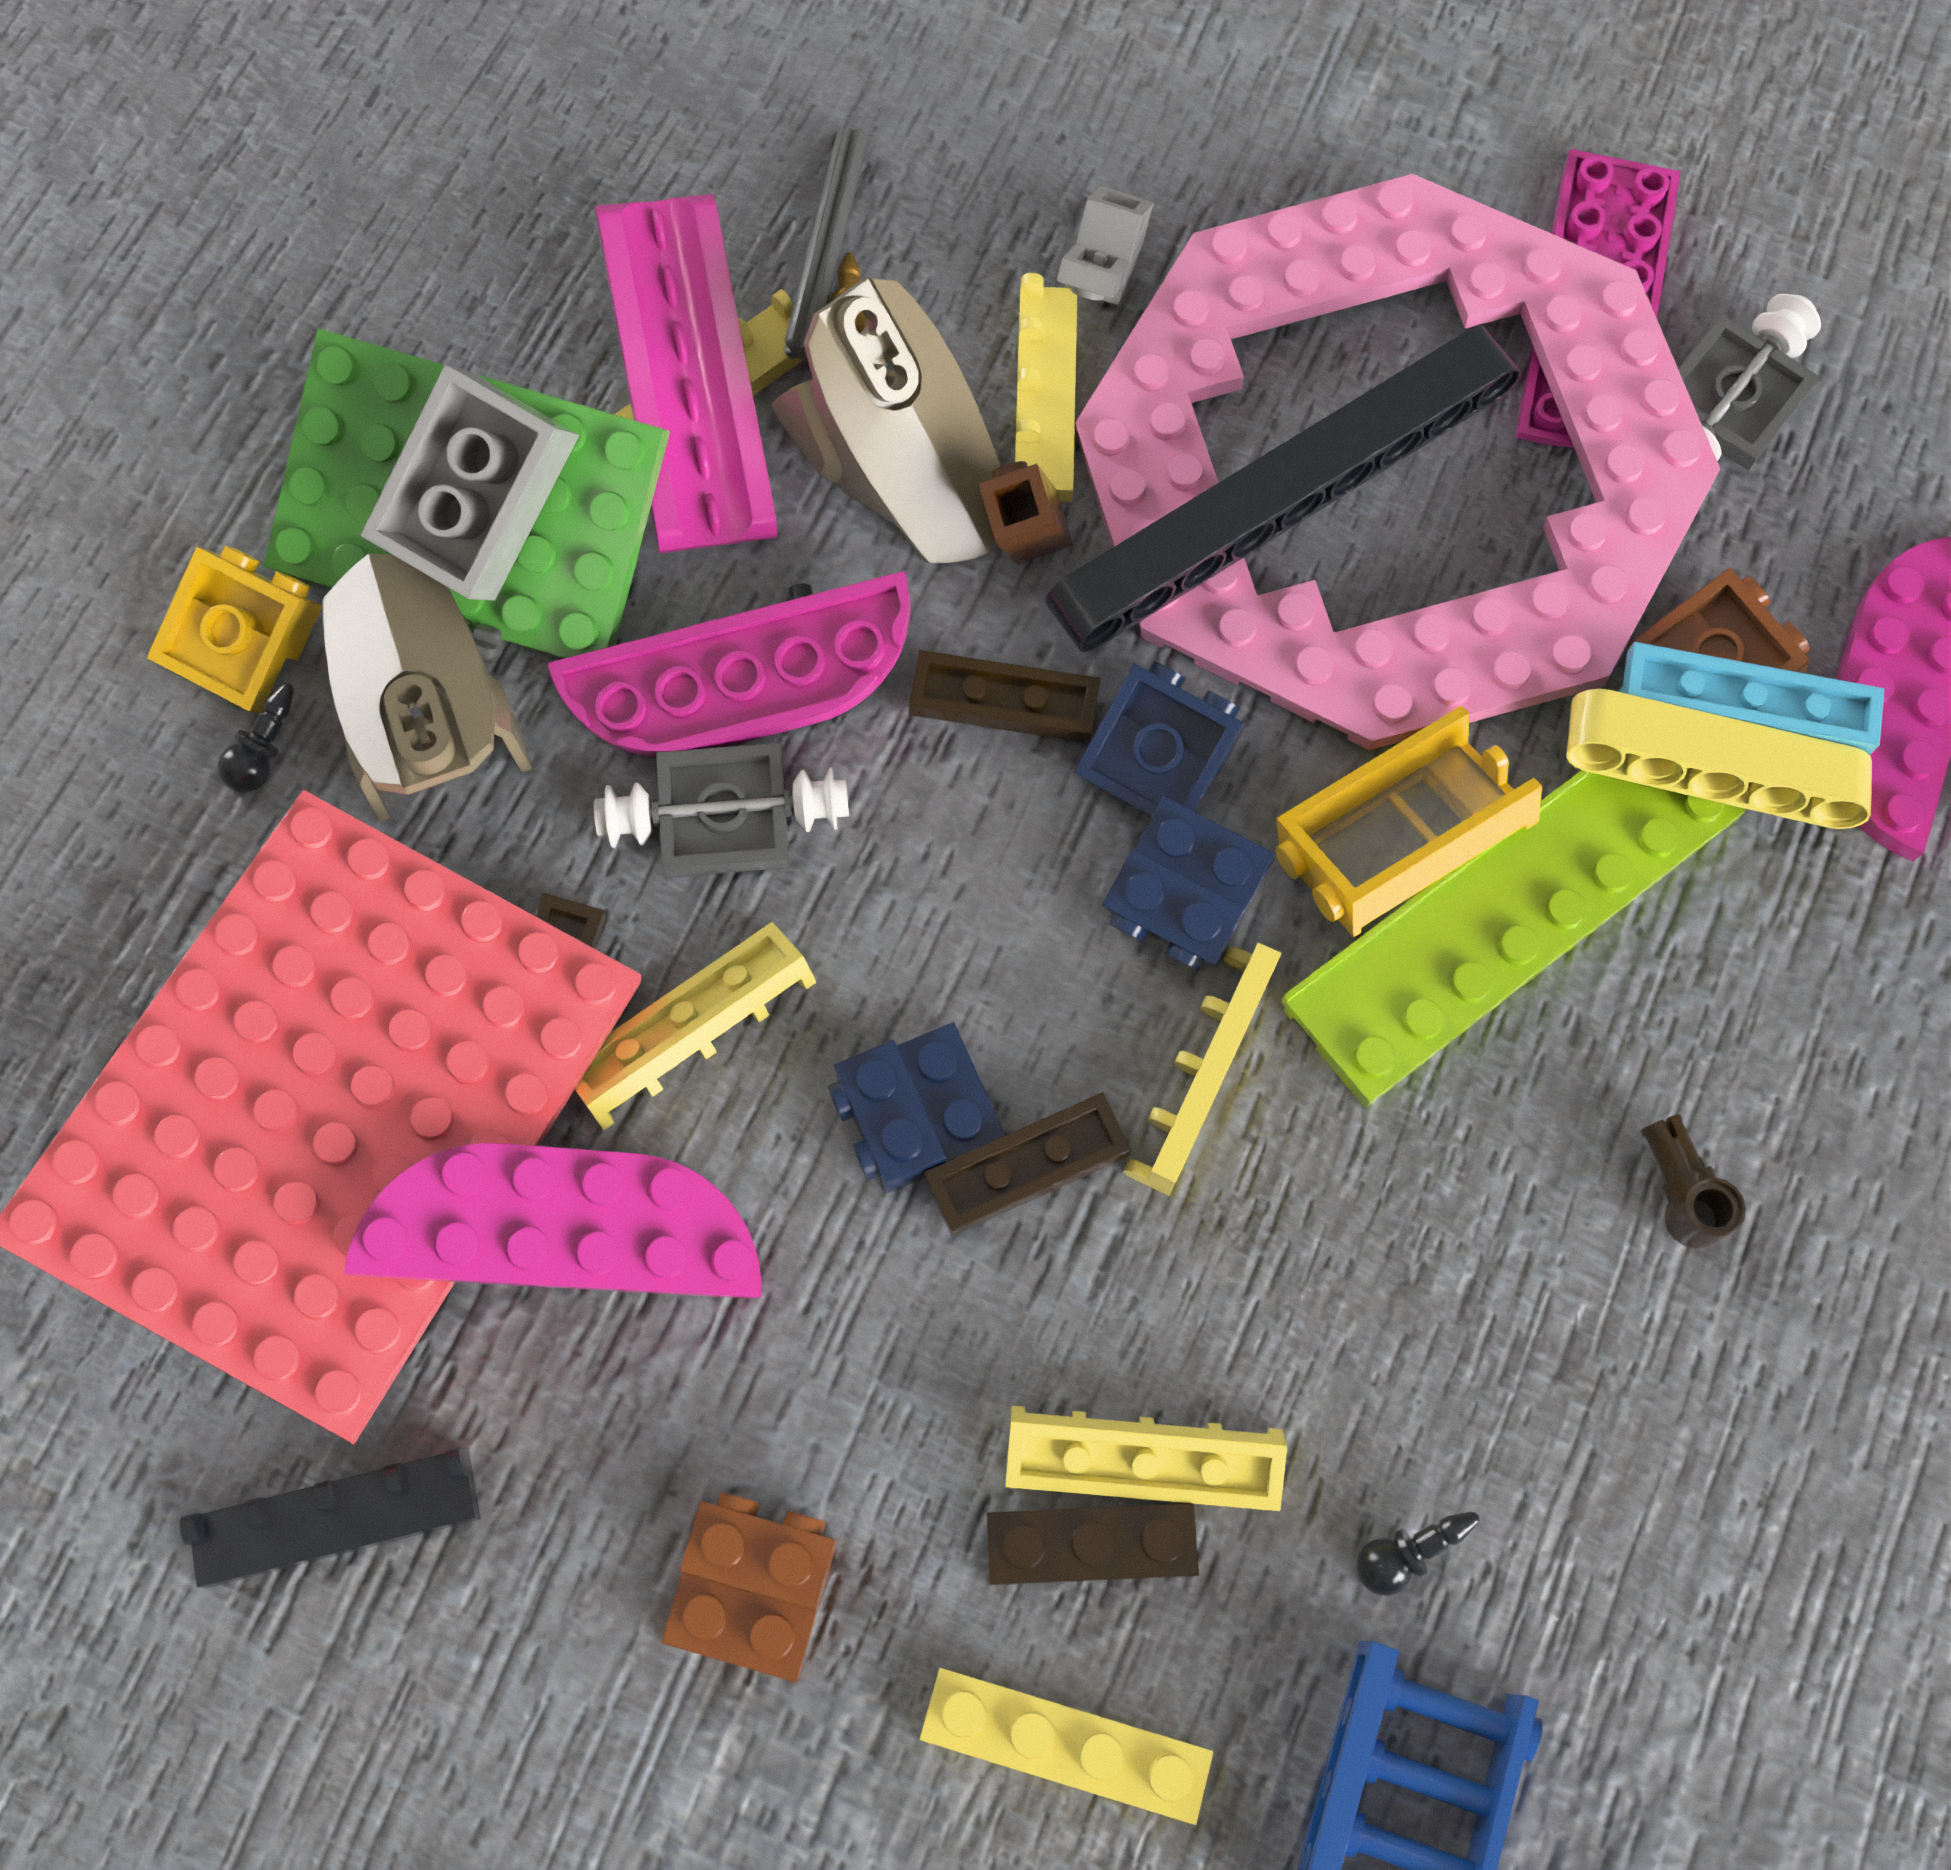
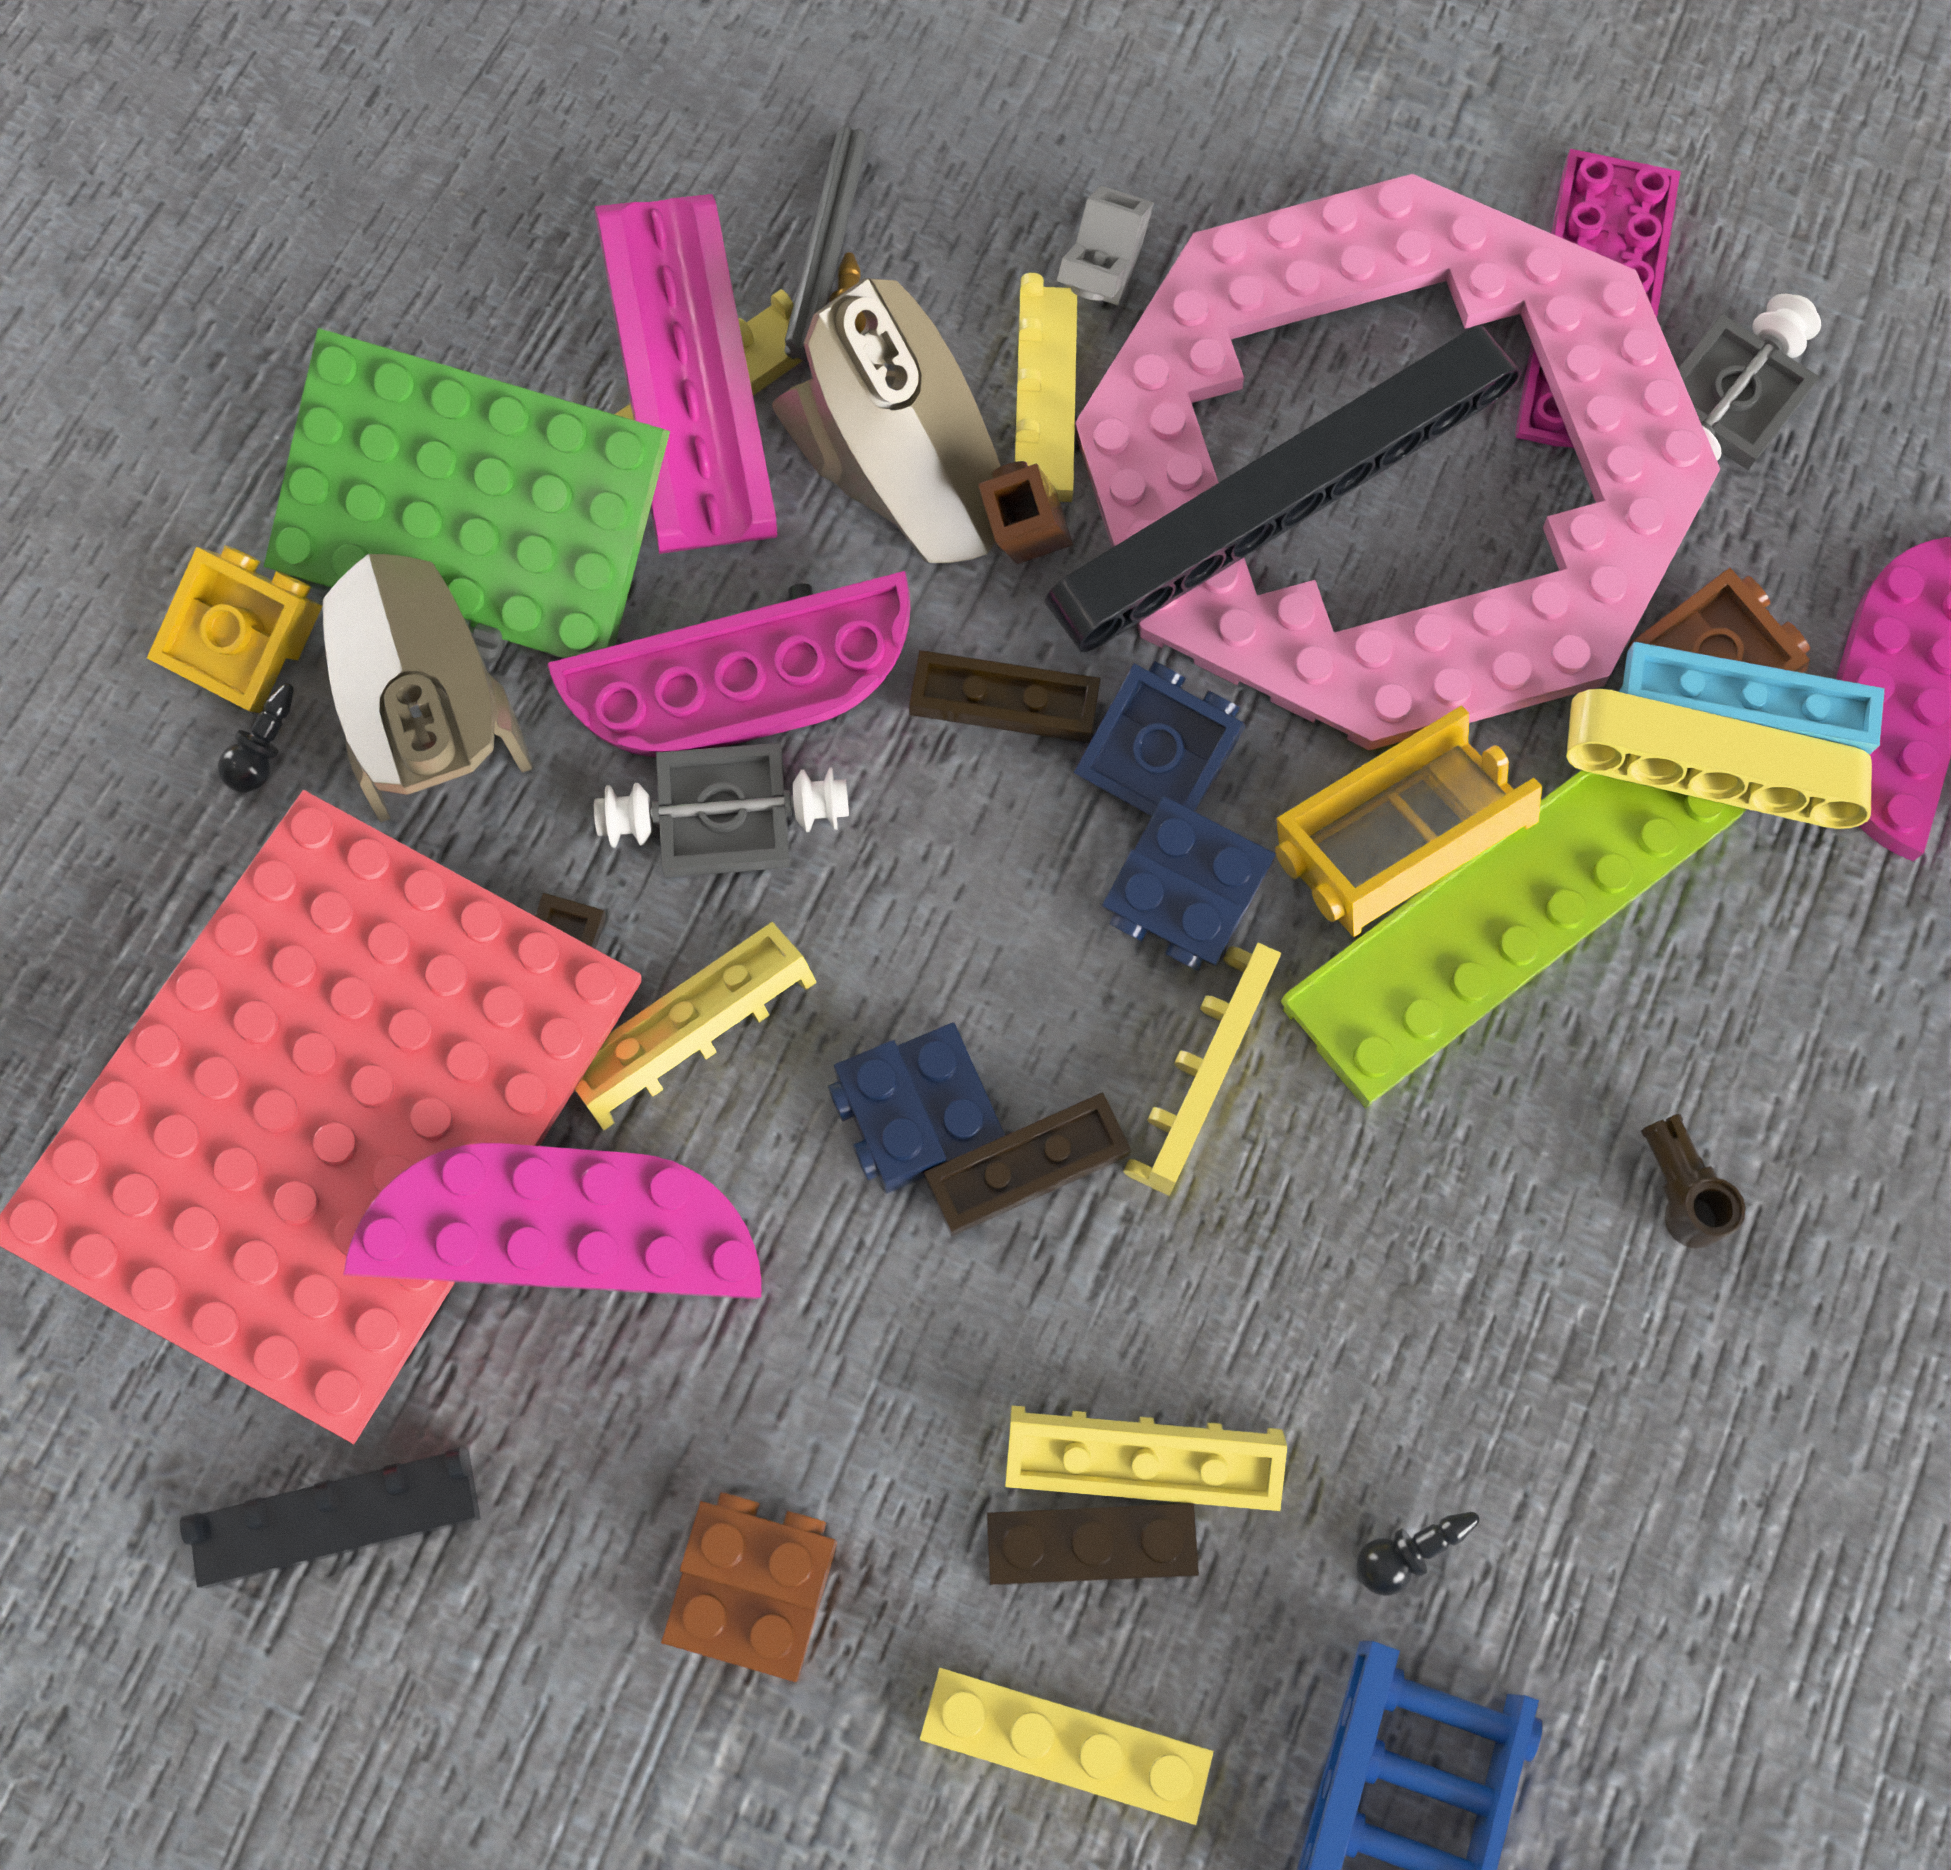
(469, 484): light grey brick -> none

